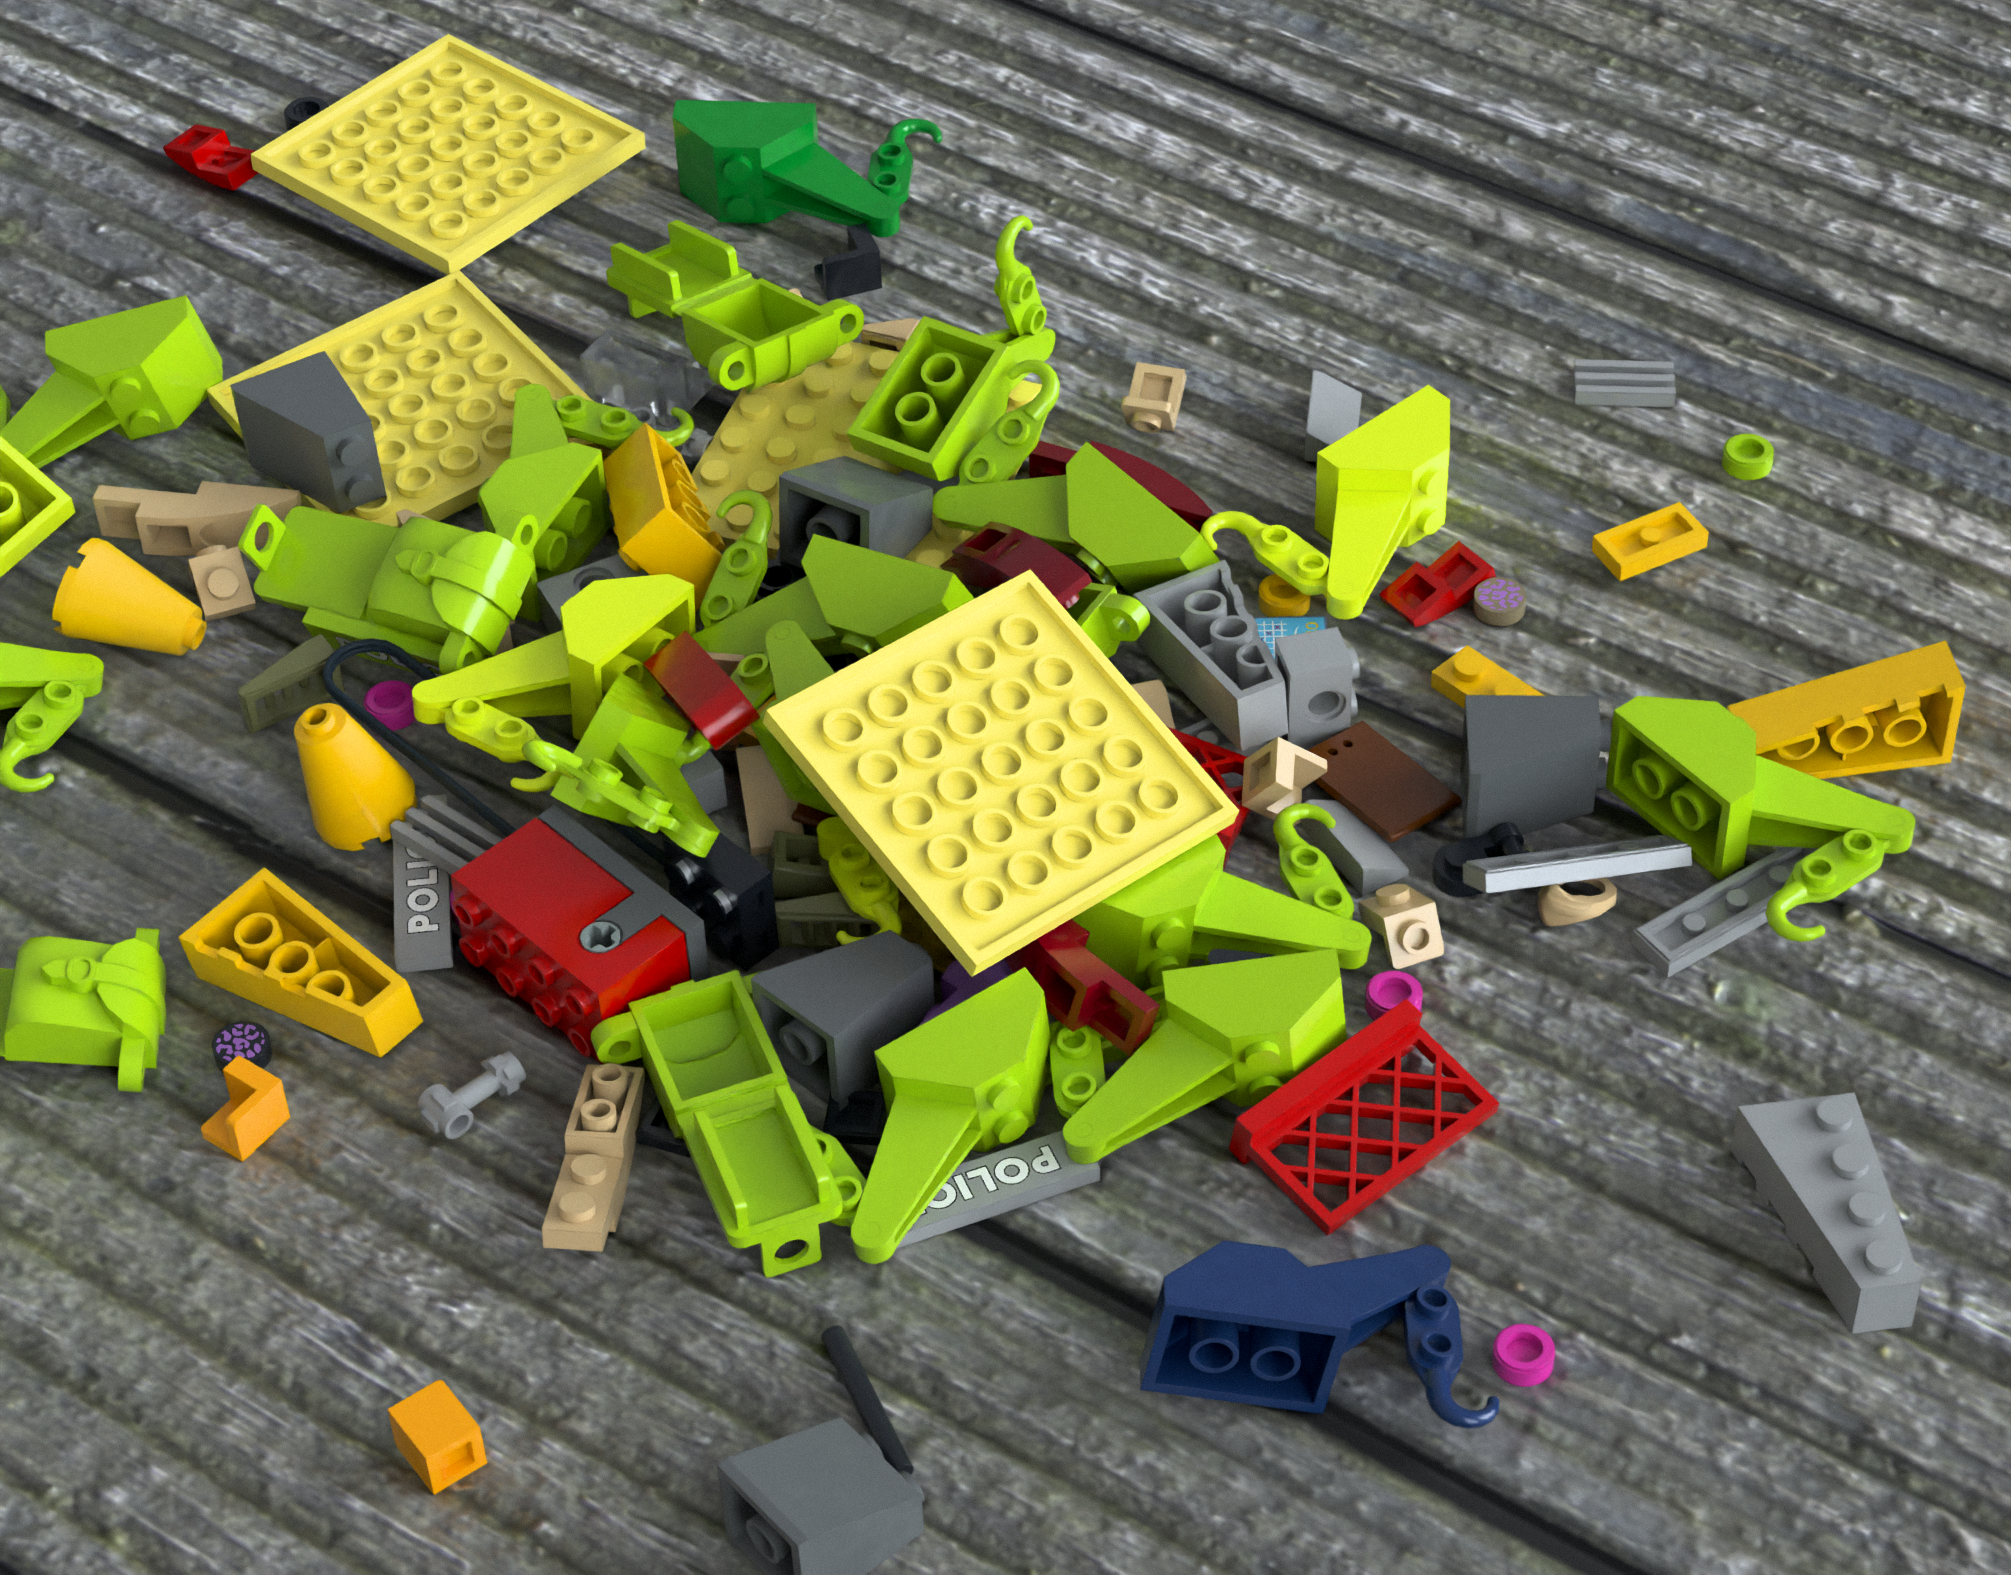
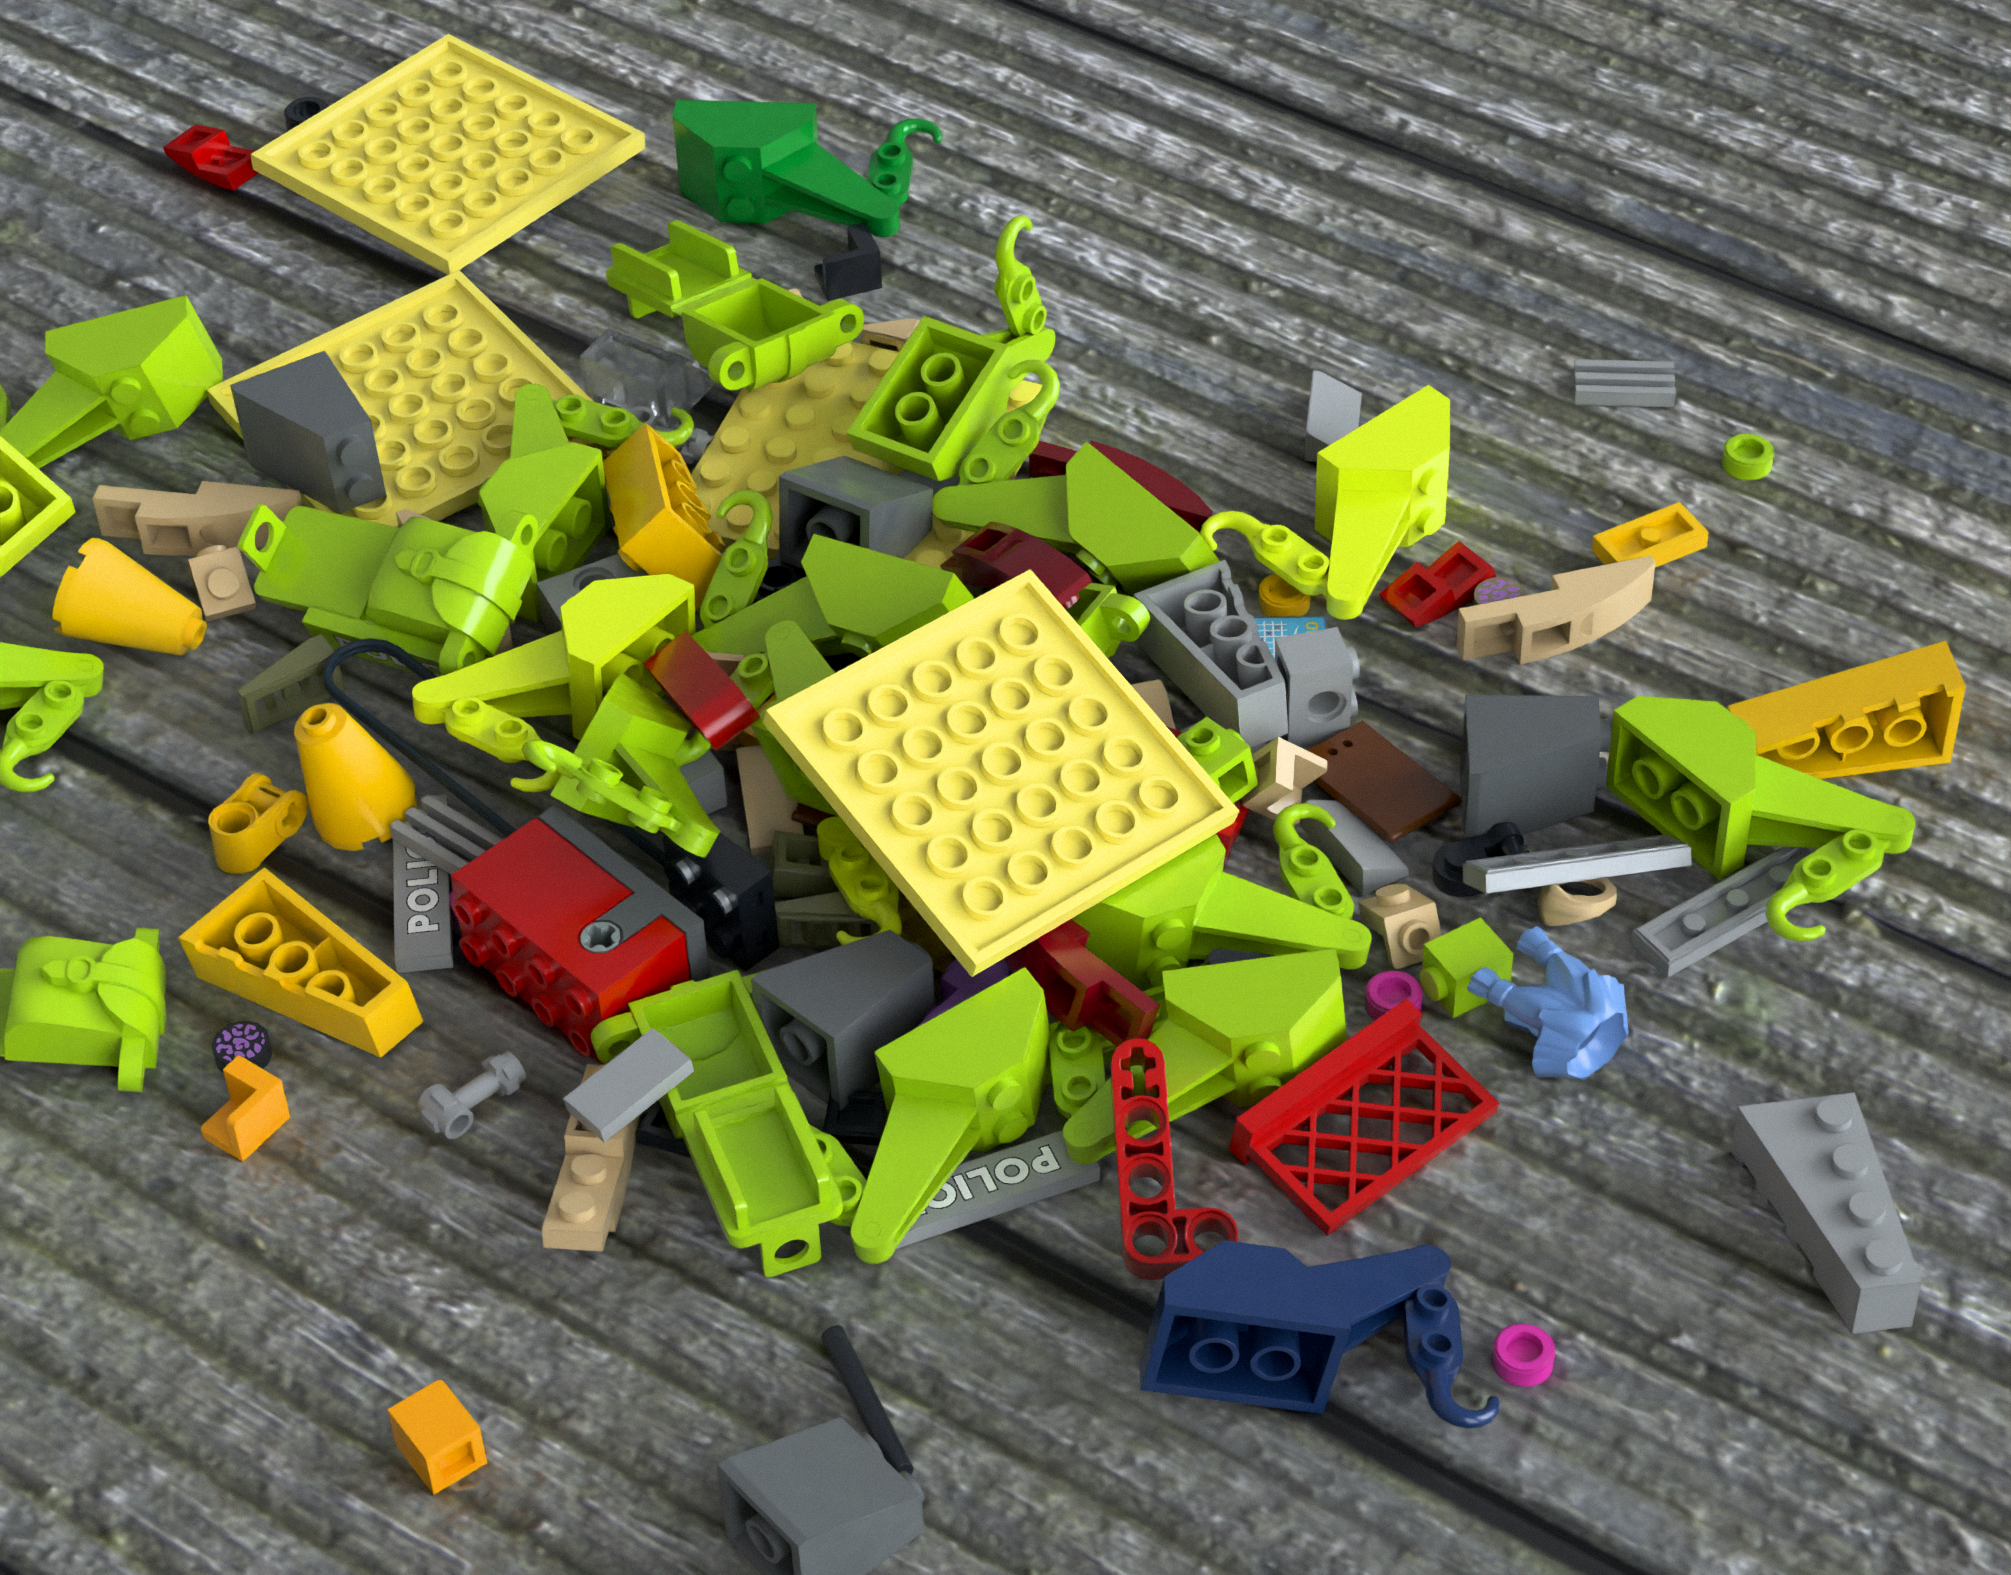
(251, 823): none -> yellow piece
(391, 704): dark pink tile -> none
(628, 1085): none -> light grey tile
(1153, 1160): none -> red beam
(1154, 398): tan bracket -> none
(1222, 757): none -> lime brick
(1455, 958): none -> lime brick
(1475, 674): yellow plate -> none
(1552, 622): none -> tan slope
(1573, 1017): none -> medium blue piece

